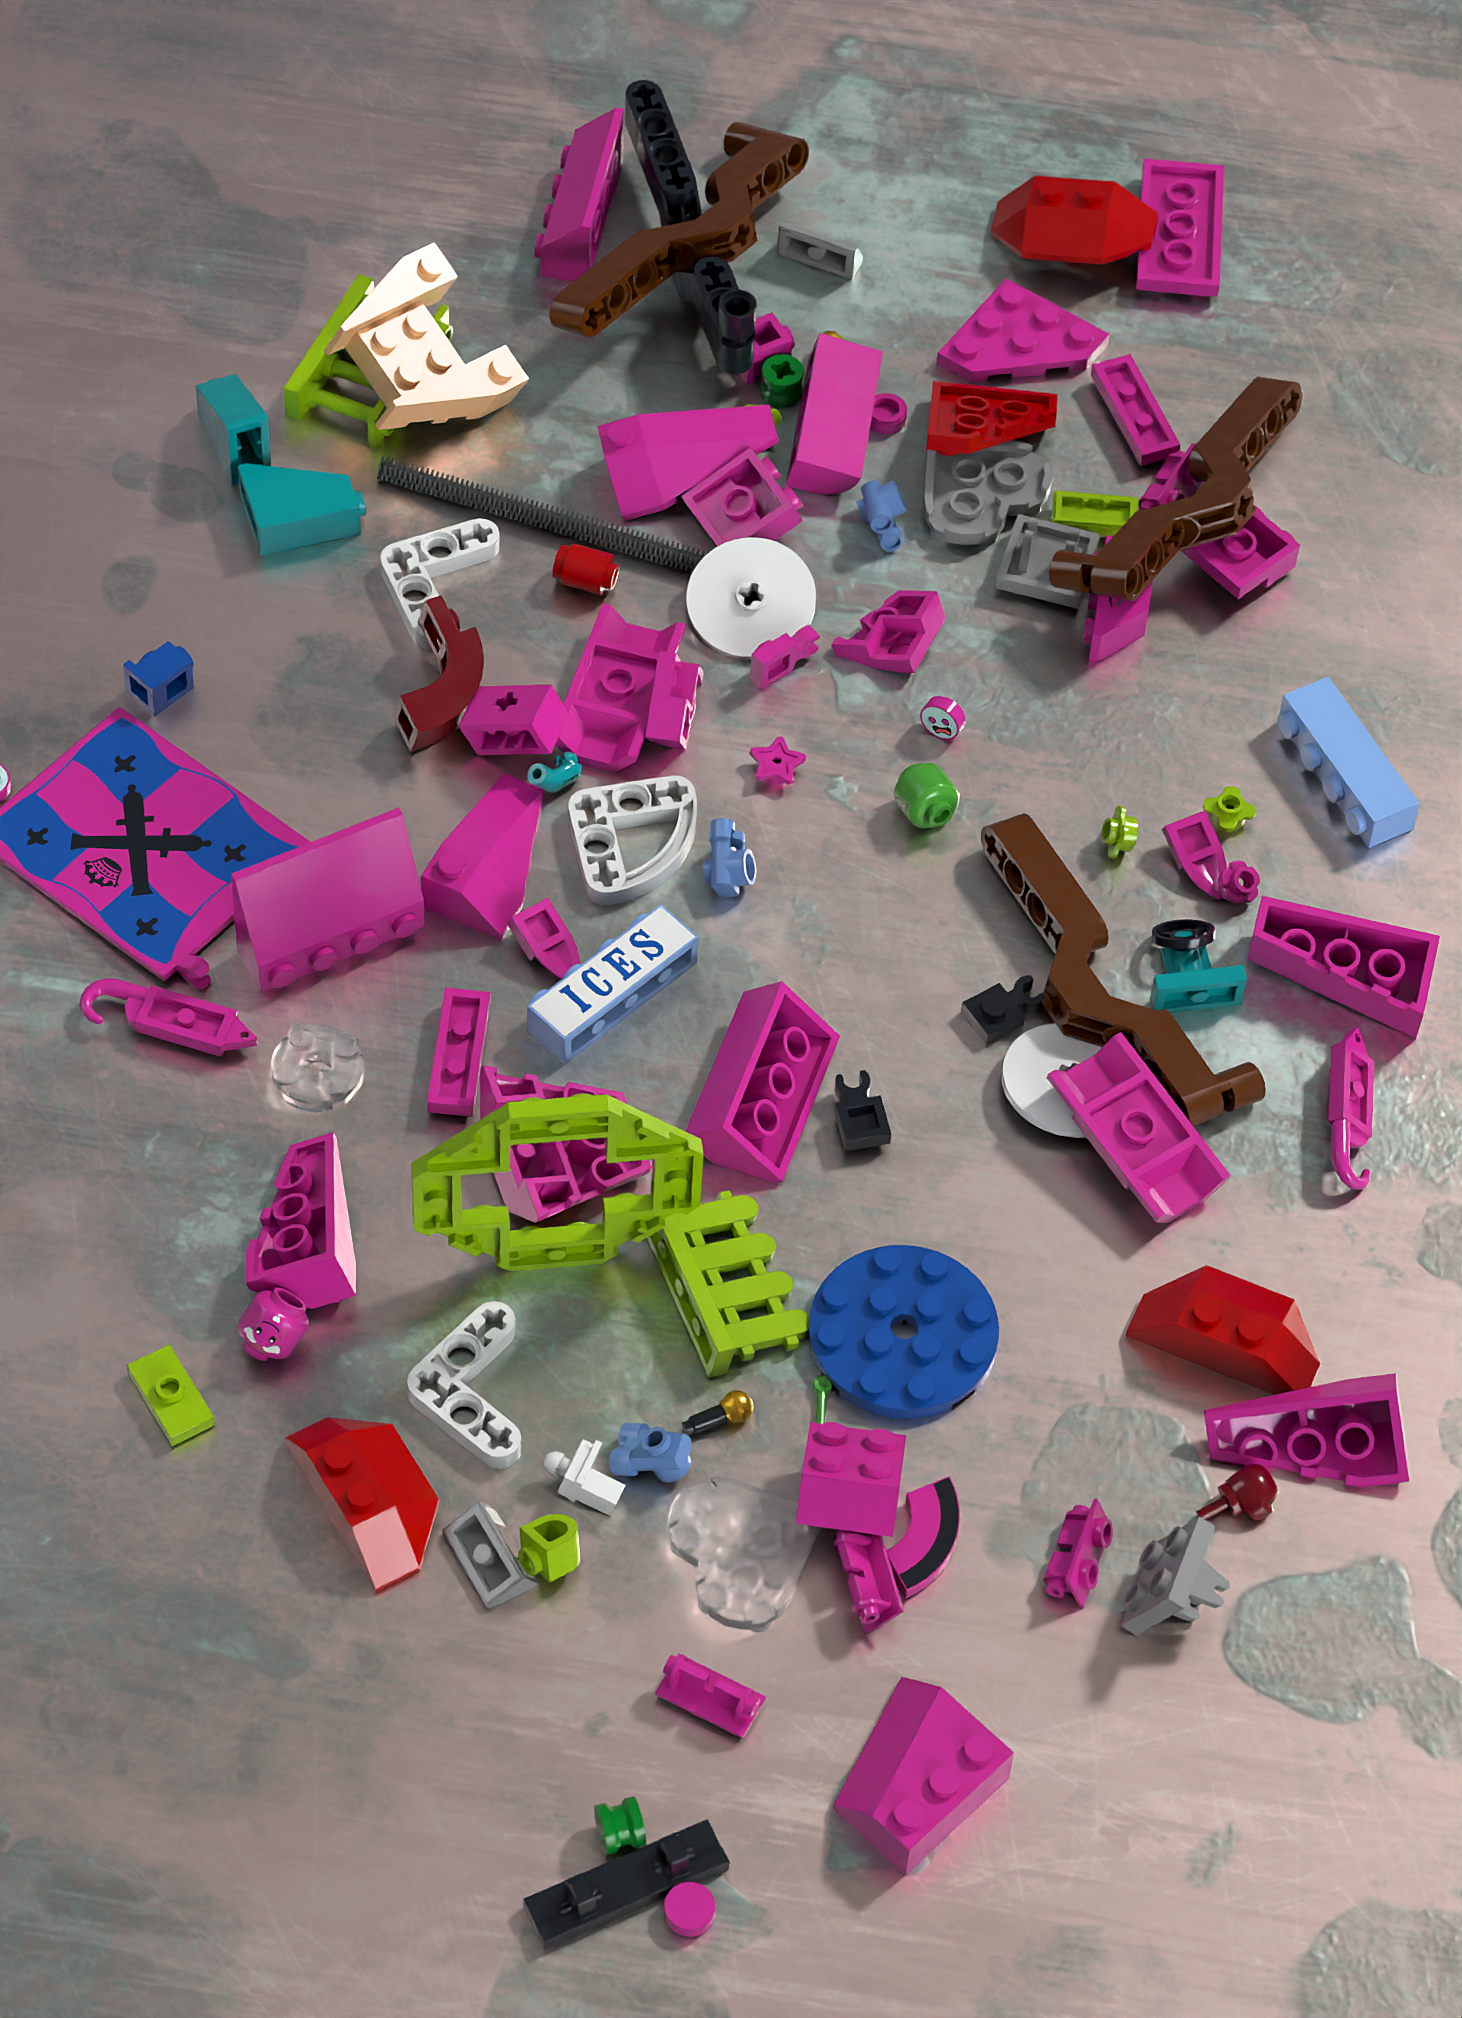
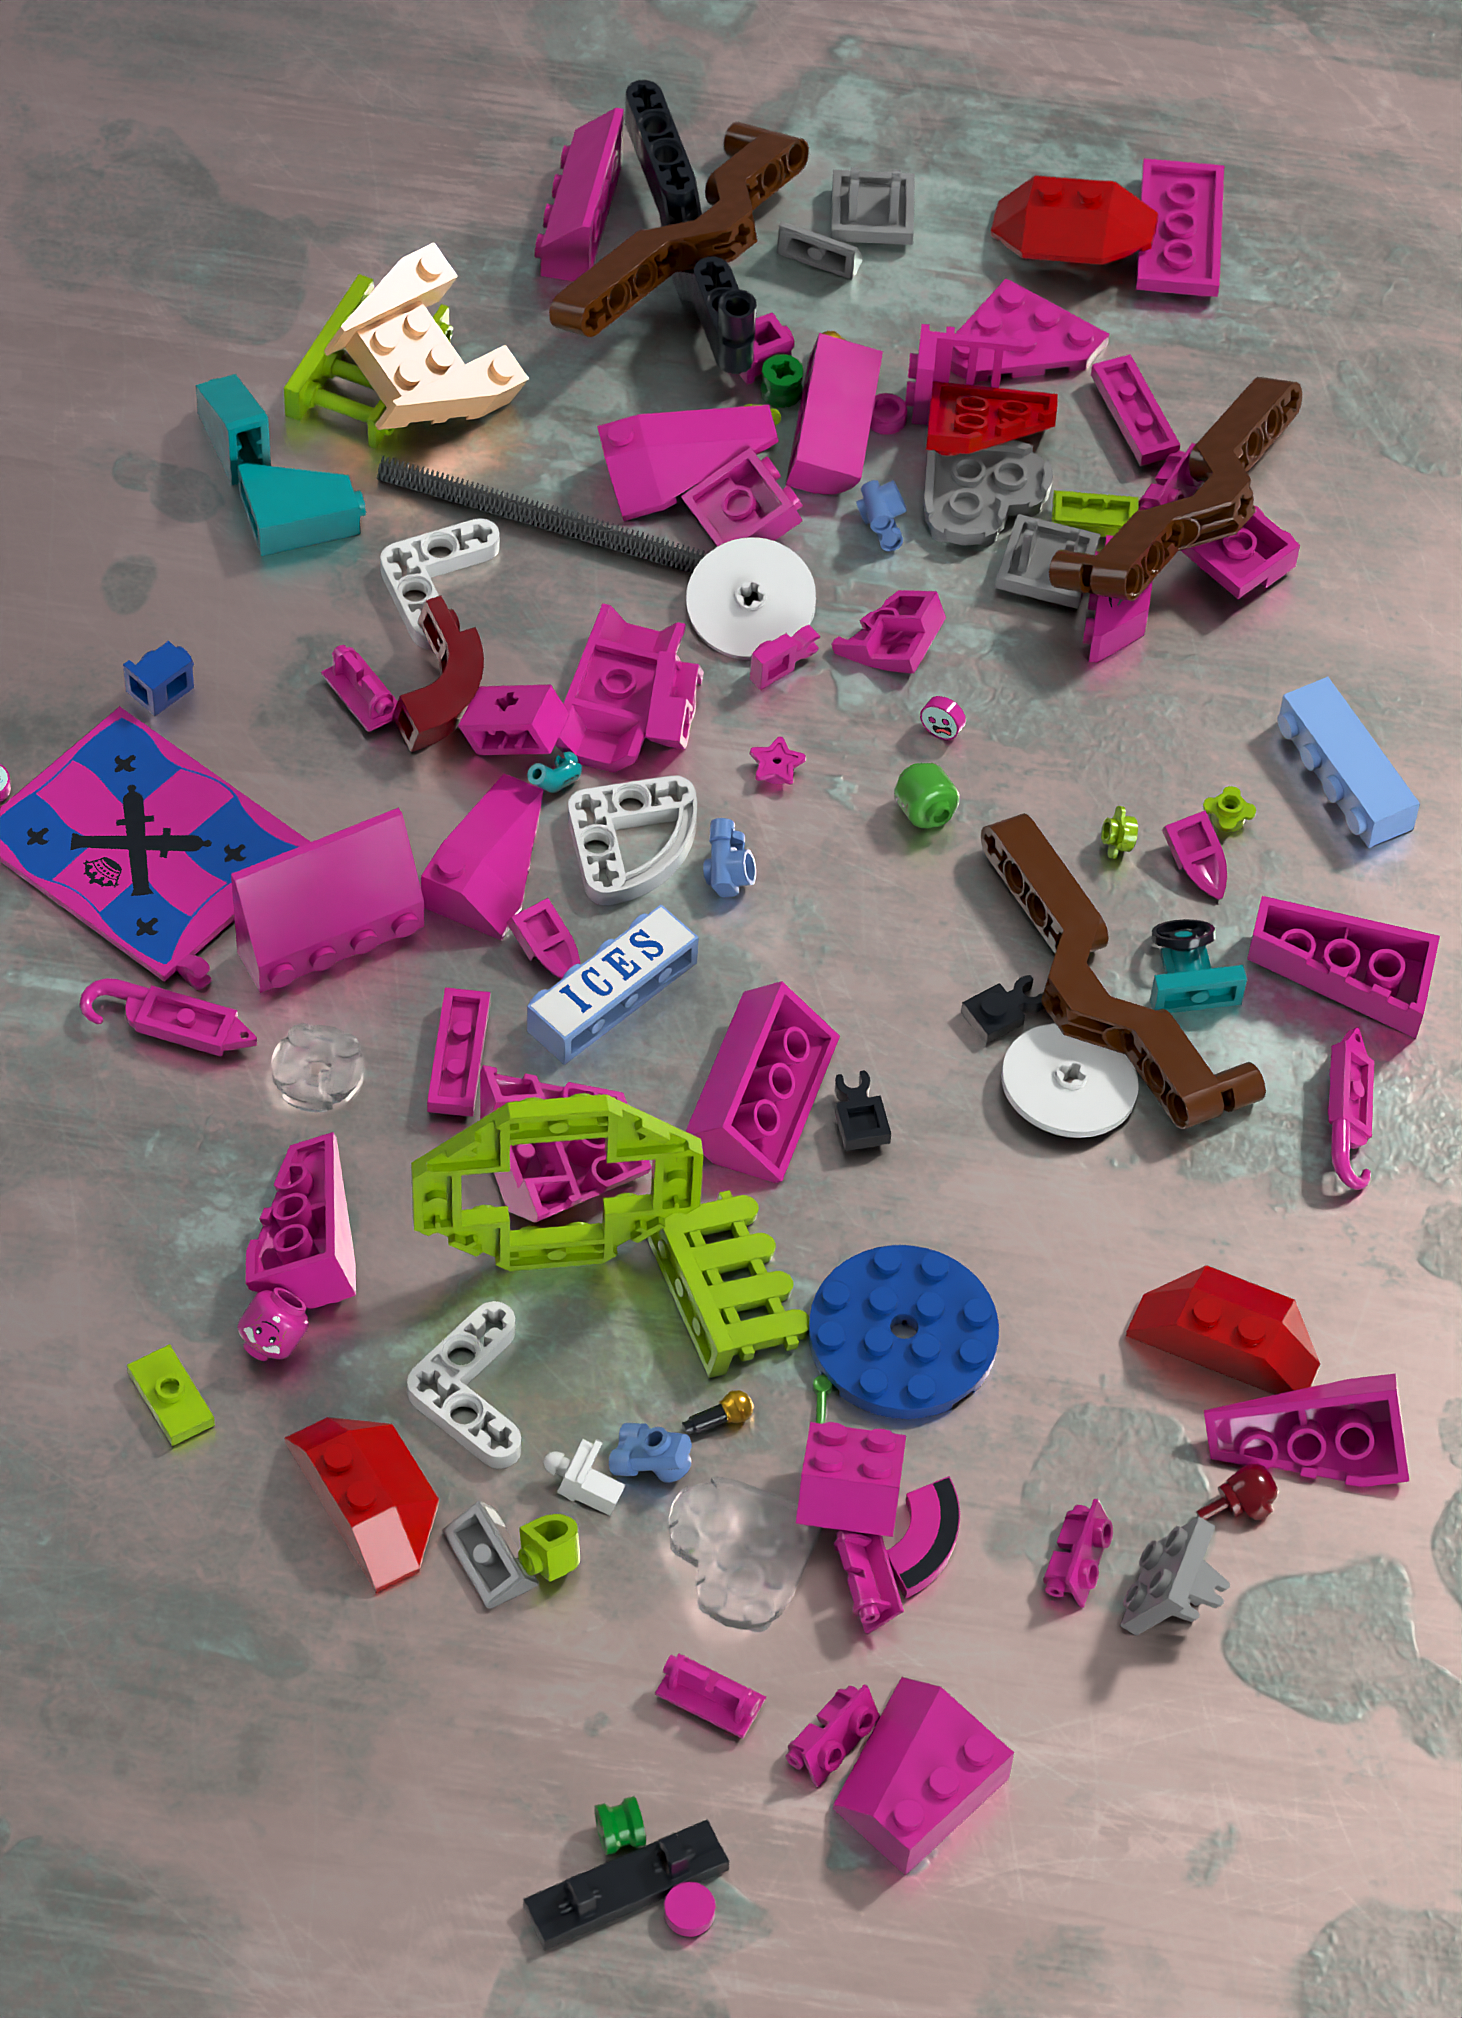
(360, 688): none -> dark pink hinge
(585, 568): red brick -> none
(847, 1720): none -> dark pink hinge
(872, 207): none -> light grey plate
(935, 359): none -> dark pink plate
(1140, 1131): dark pink piece -> none
(1229, 884): dark pink plate -> none

